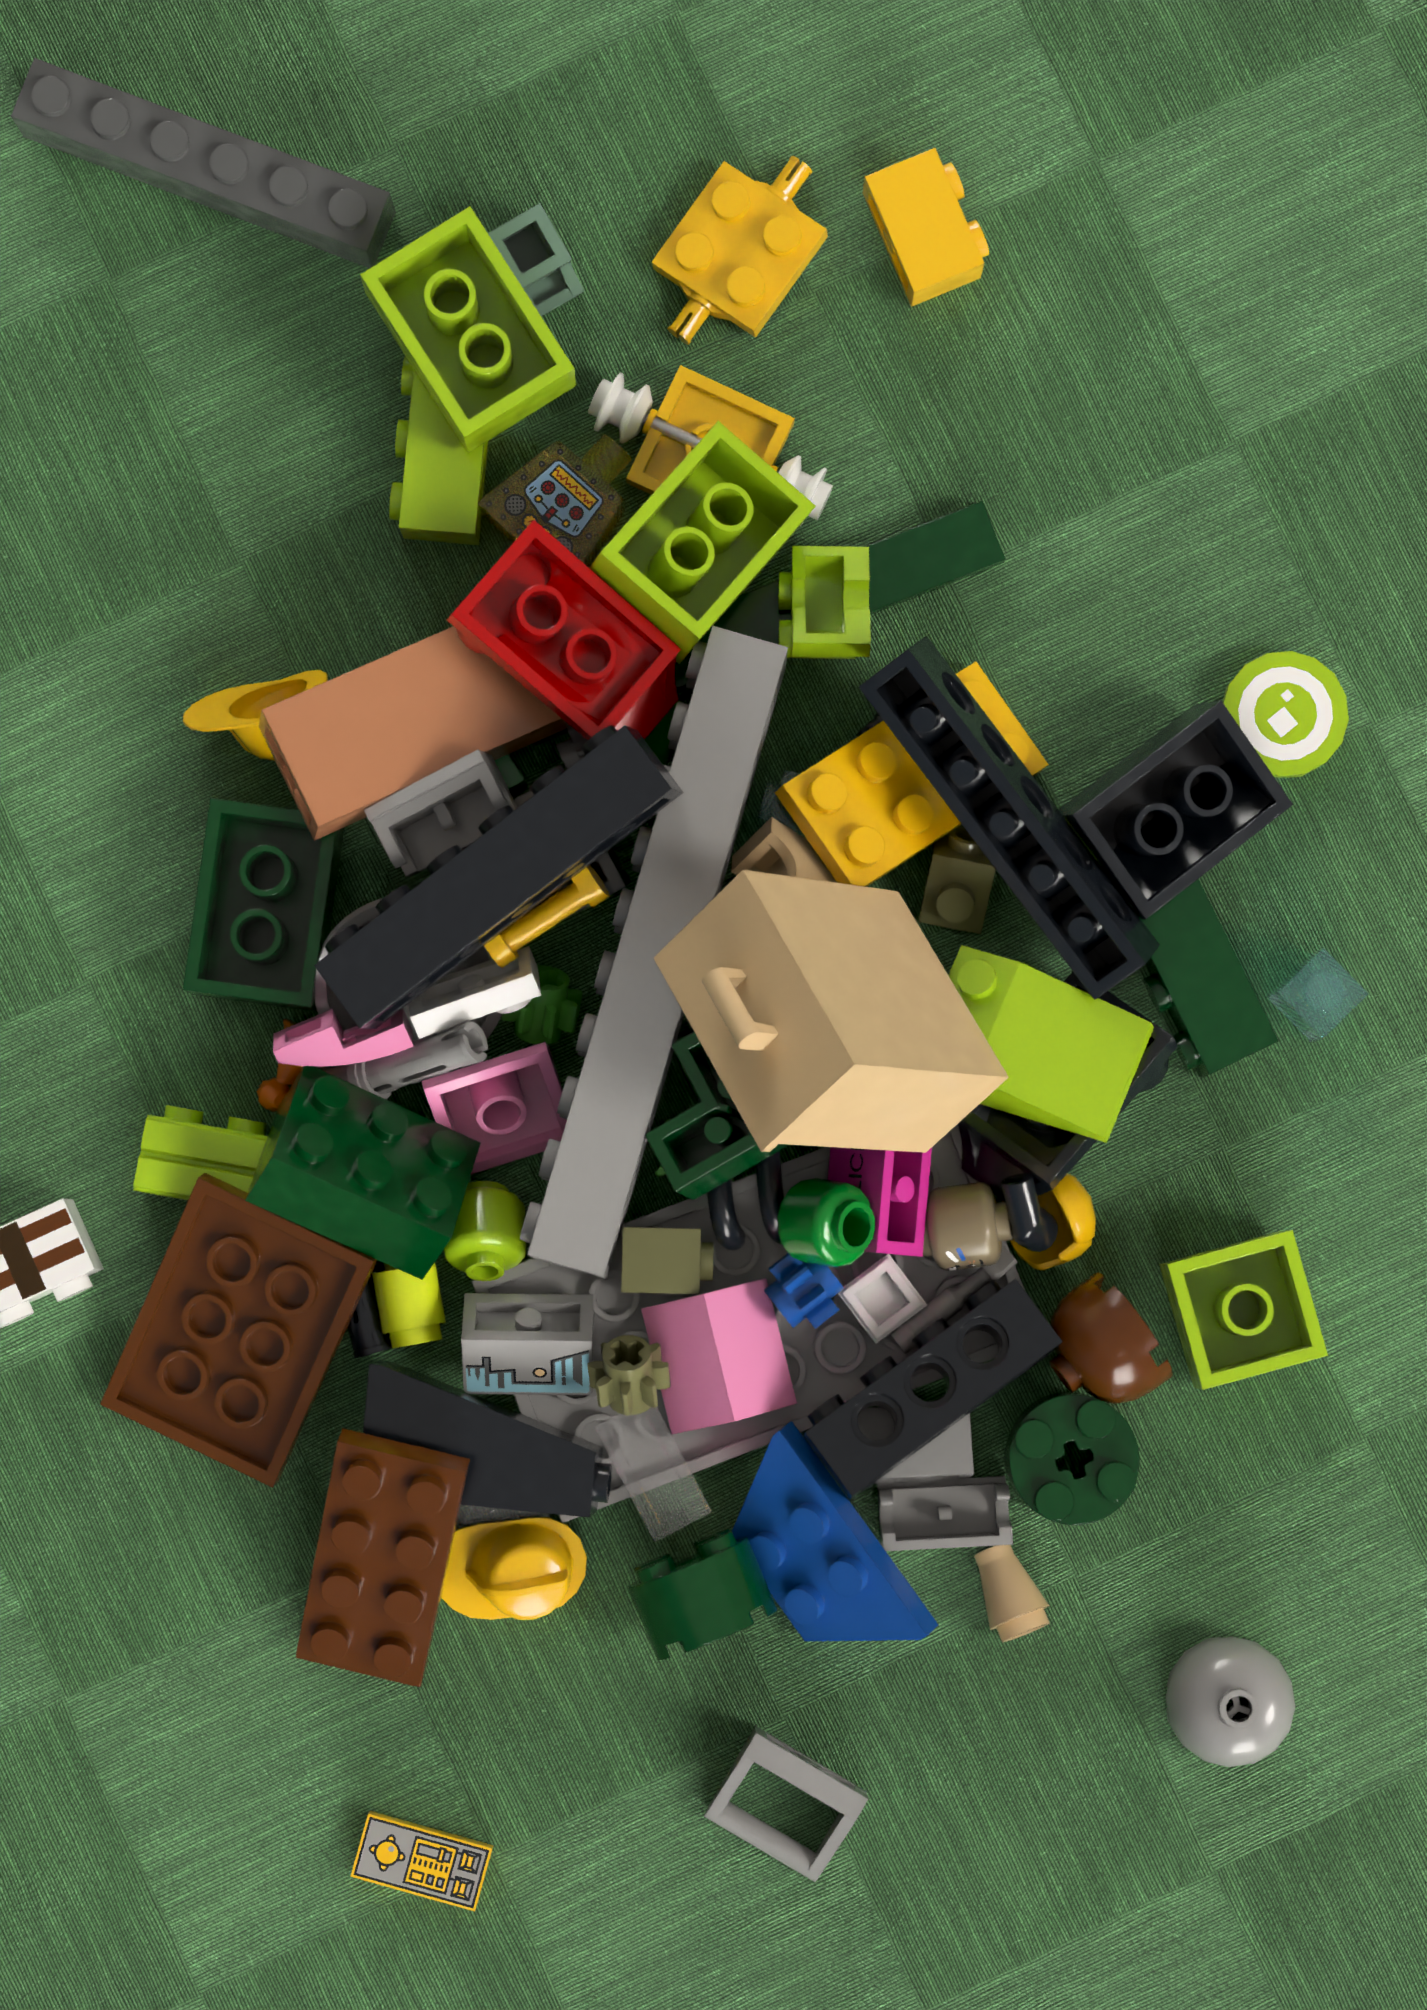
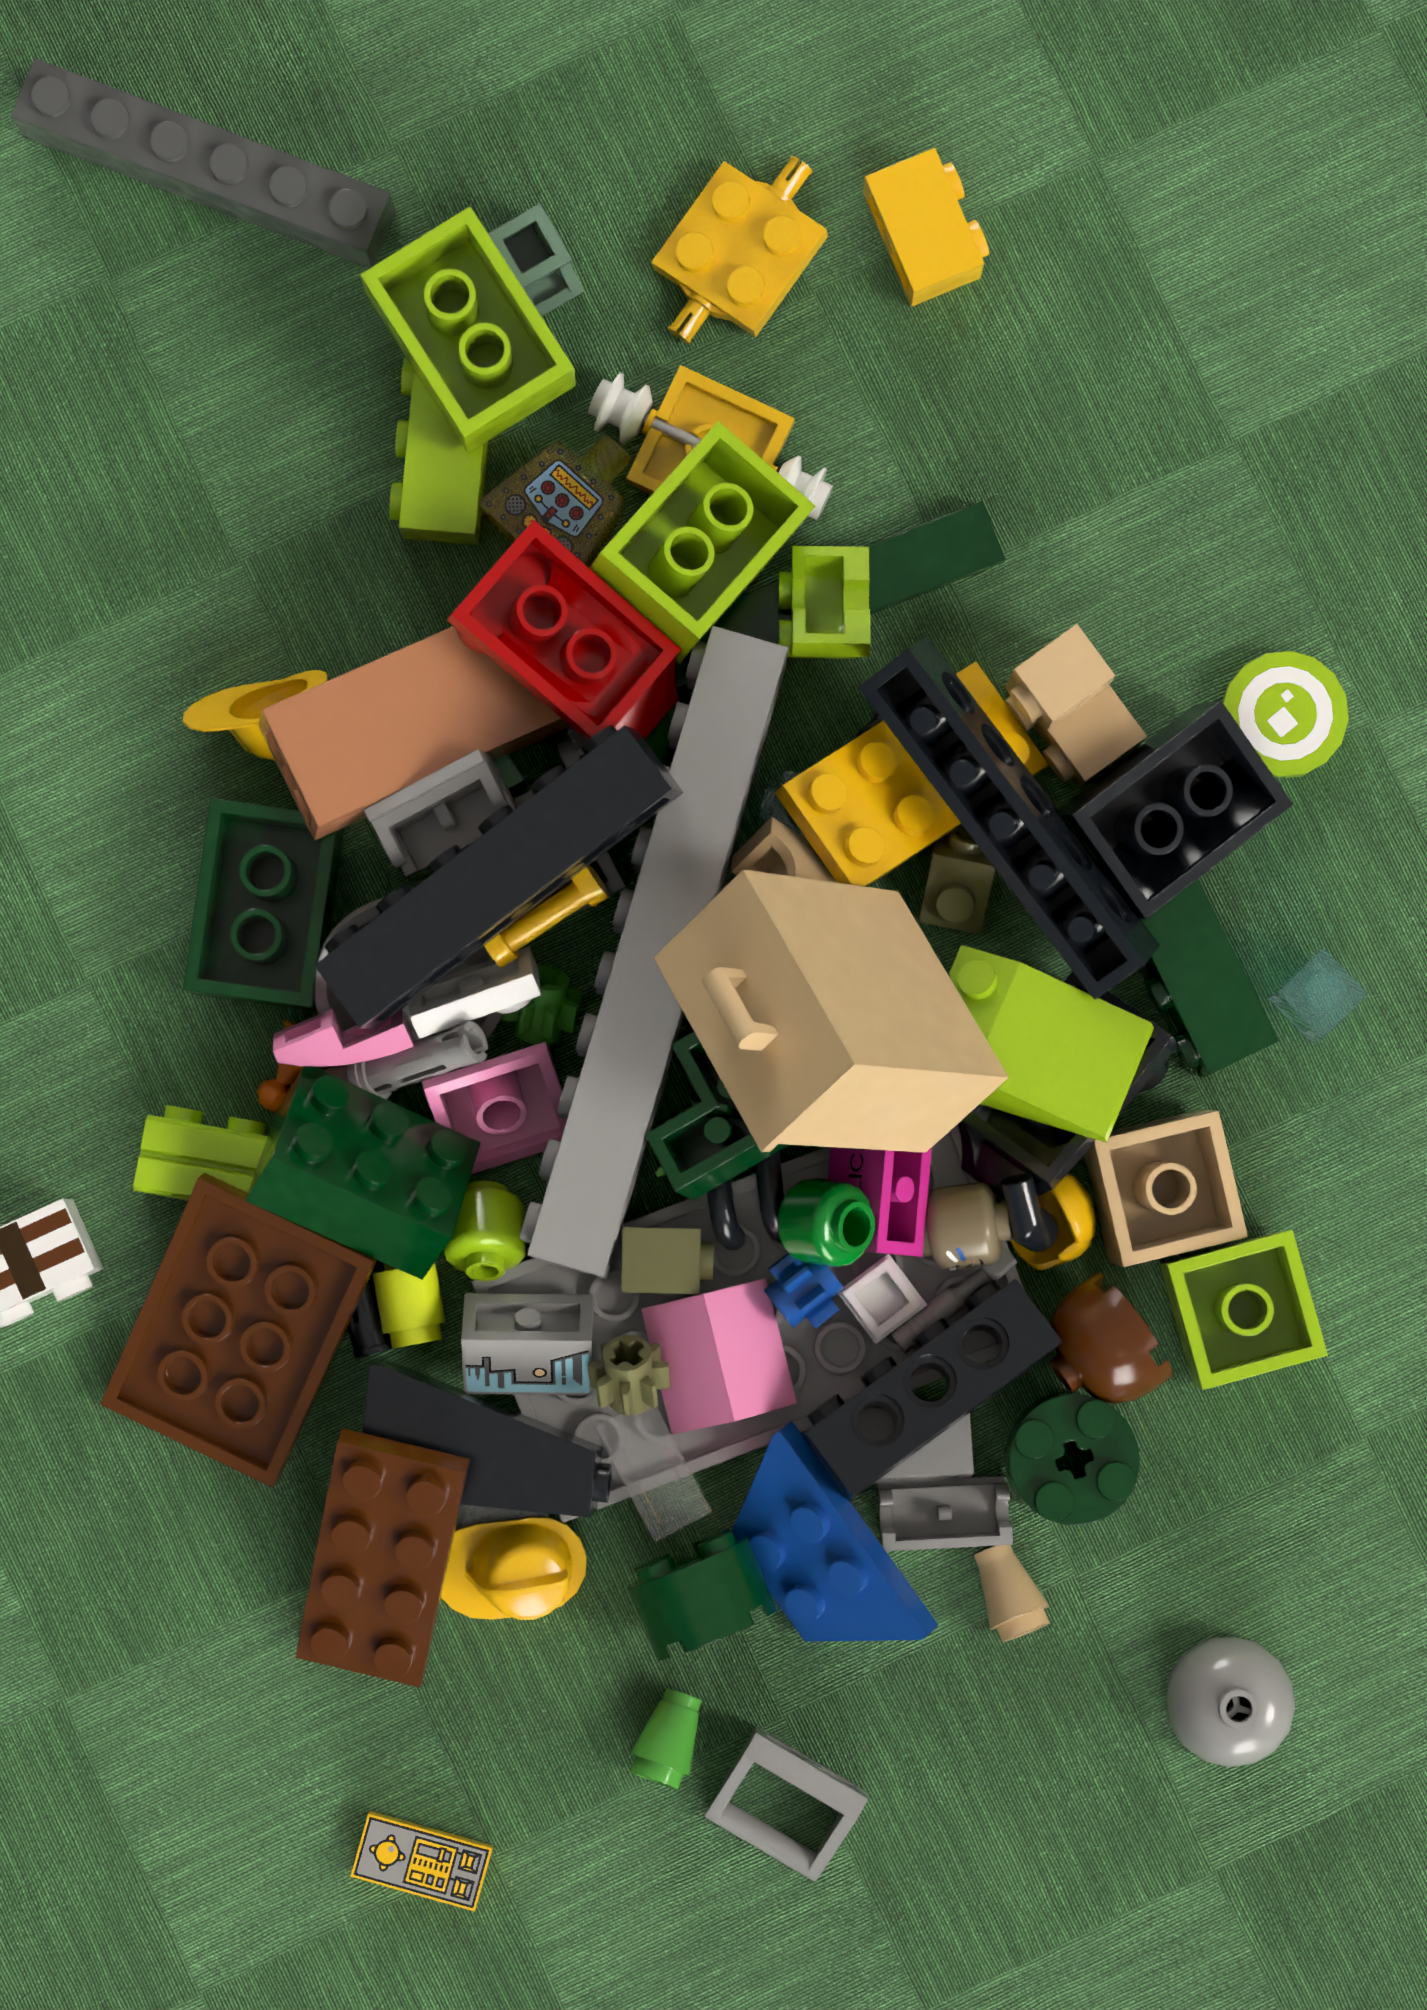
(667, 1741): none -> bright green cone
(1073, 708): none -> tan brick
(1165, 1188): none -> tan brick

